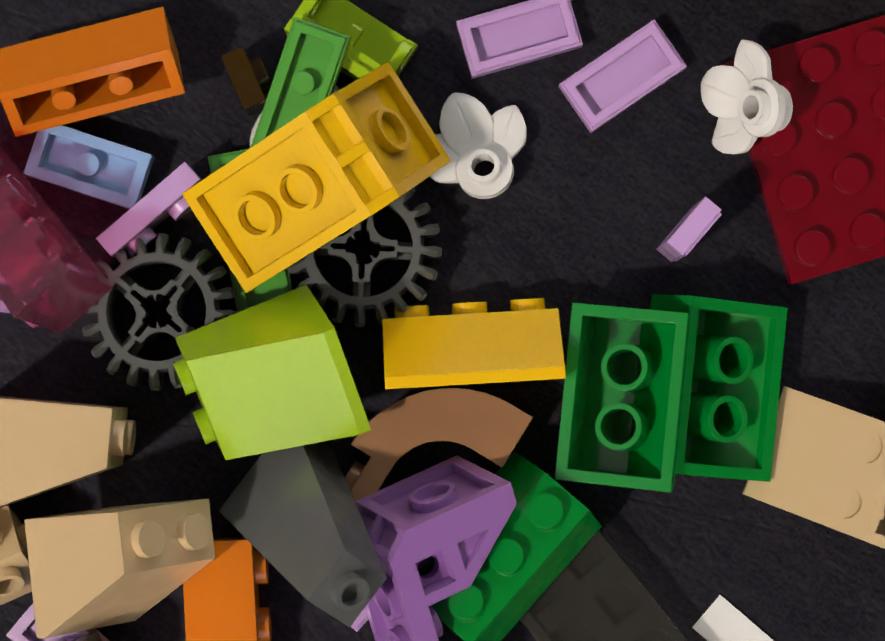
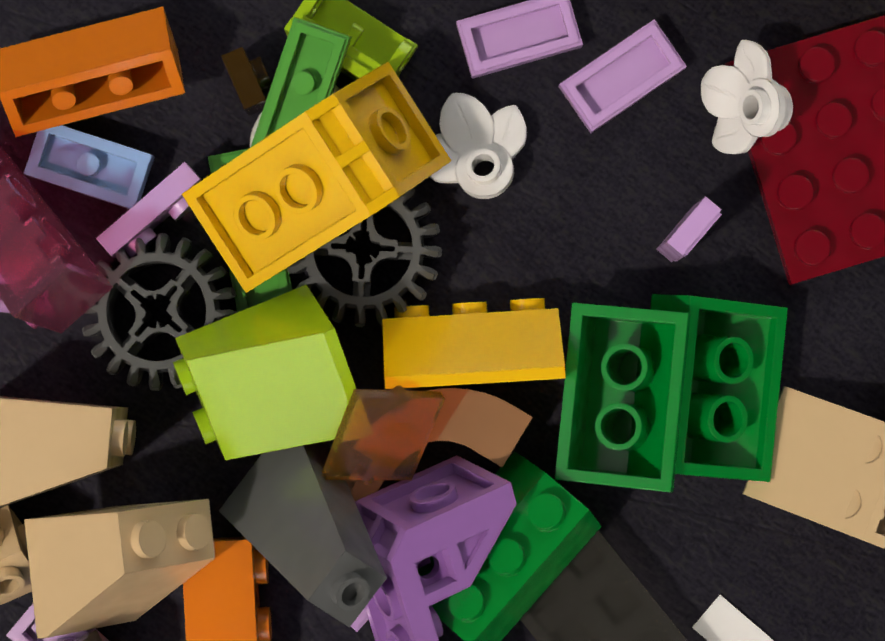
(383, 434): none -> clear orange piece

